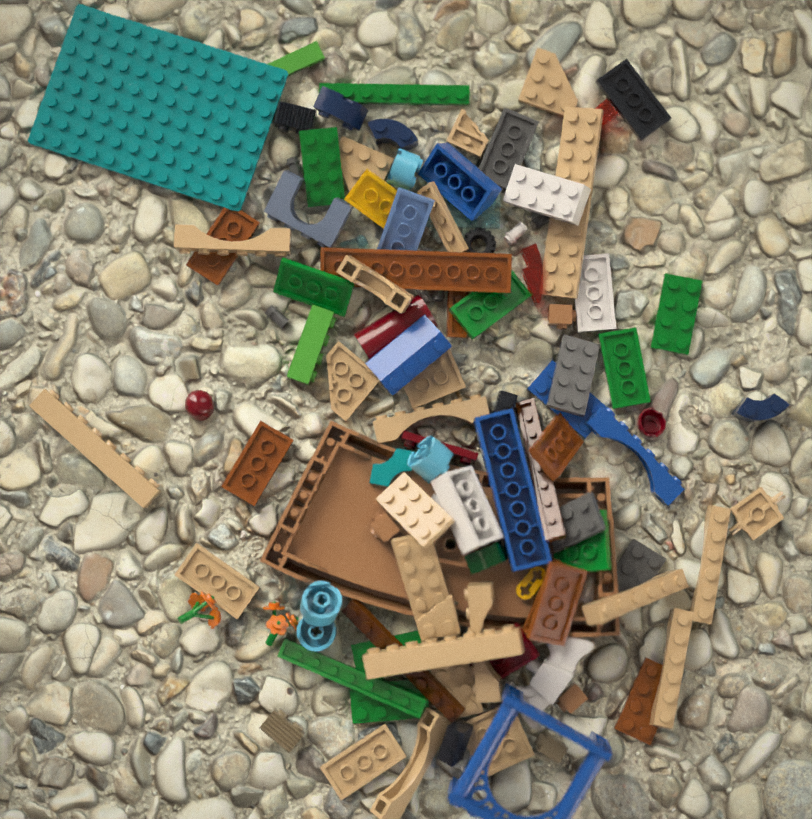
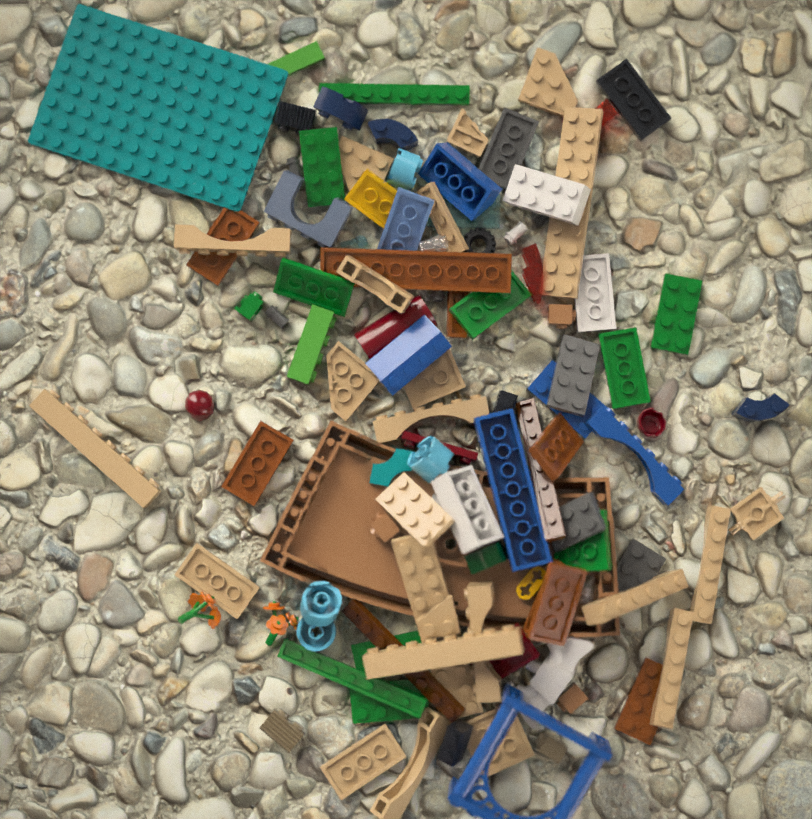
(250, 306): none -> green brick
(437, 243): none -> clear cone

